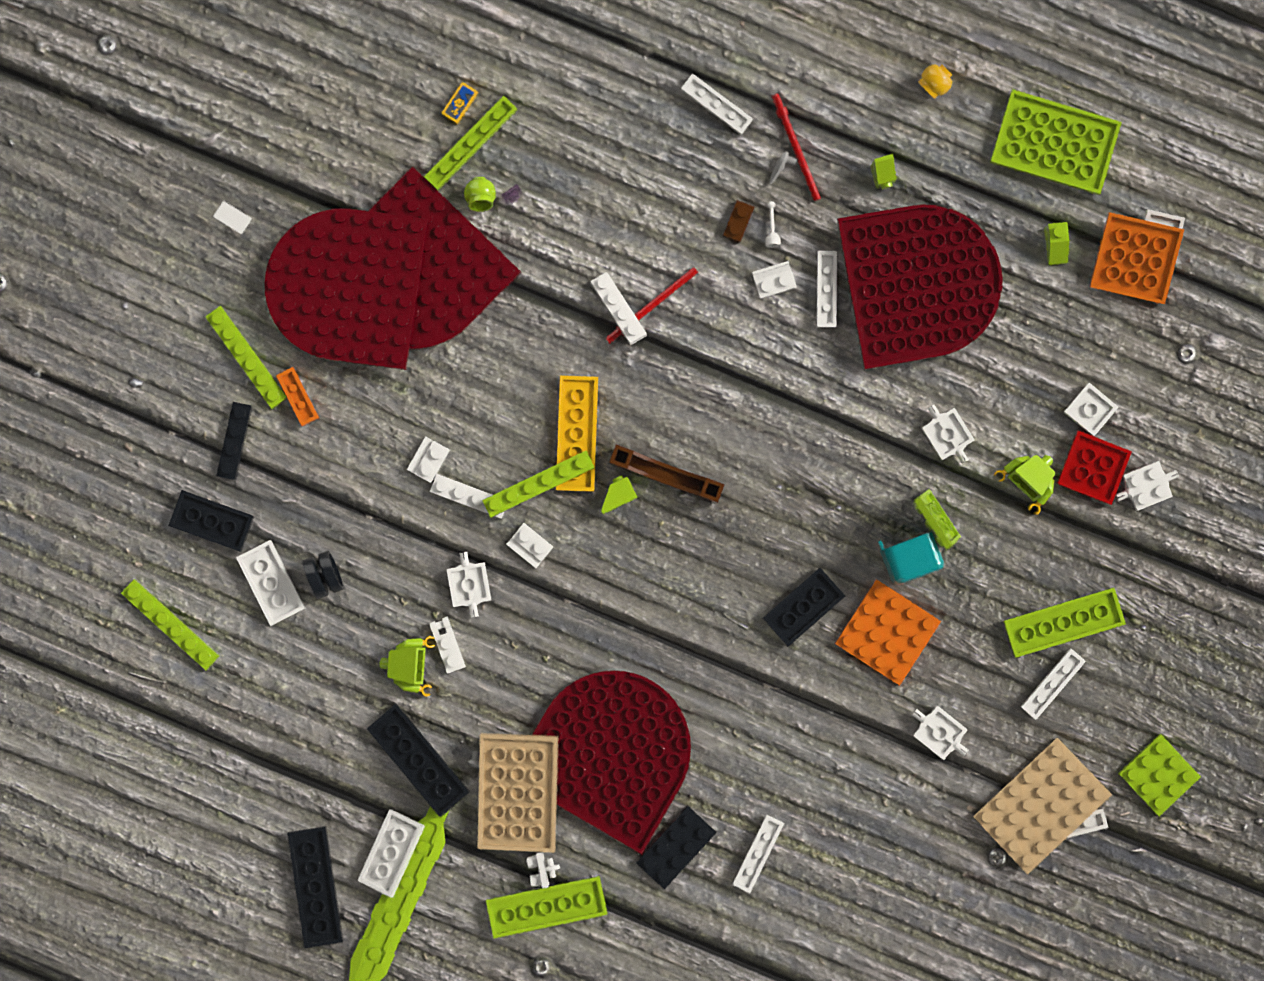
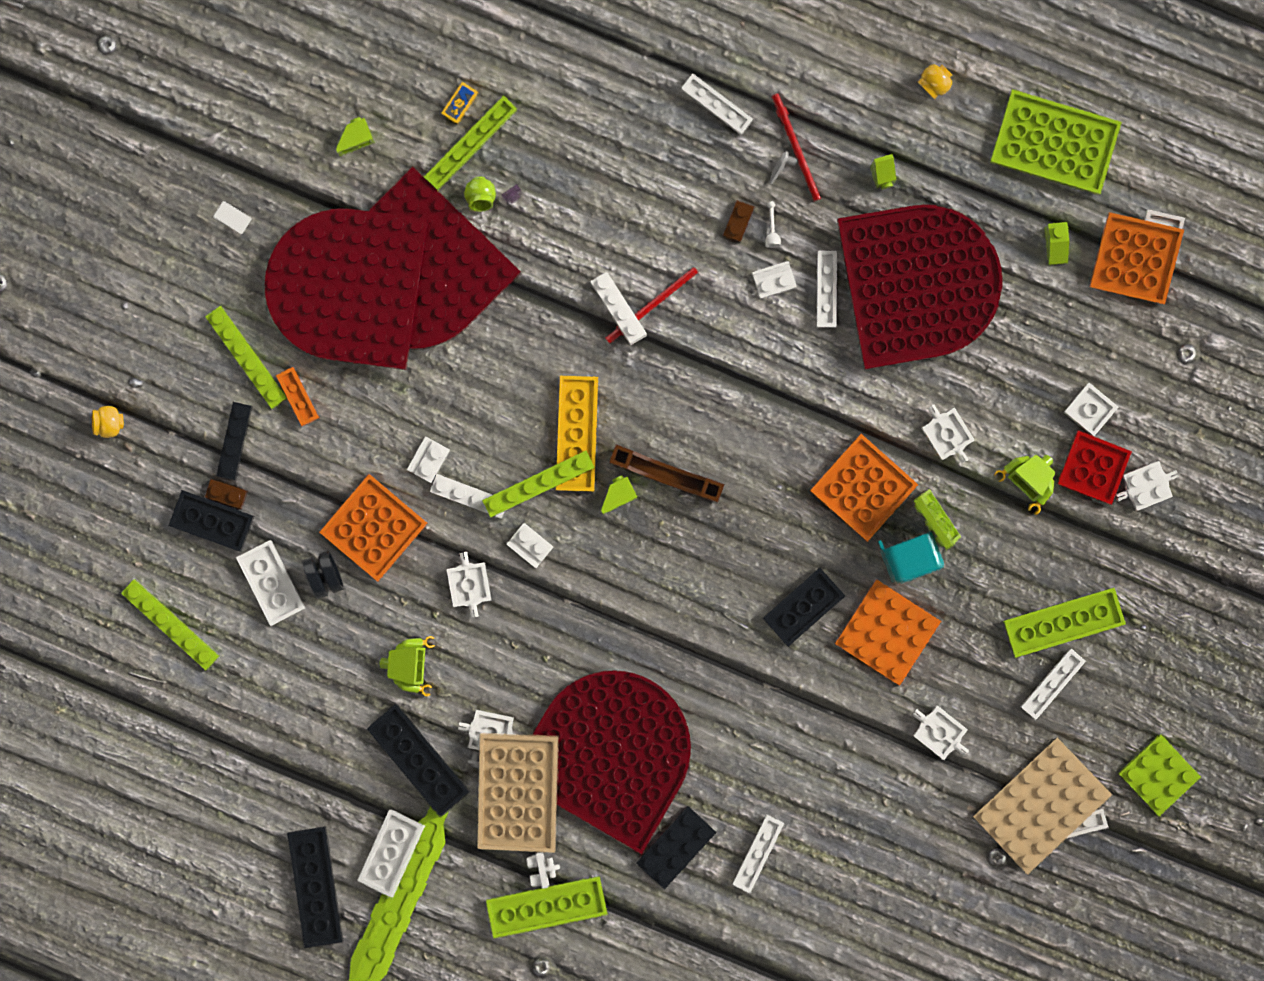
(106, 422): none -> yellow piece
(226, 494): none -> reddish brown plate
(355, 137): none -> lime slope
(373, 527): none -> orange plate
(447, 645): white plate -> none
(486, 723): none -> white plate
(864, 487): none -> orange plate

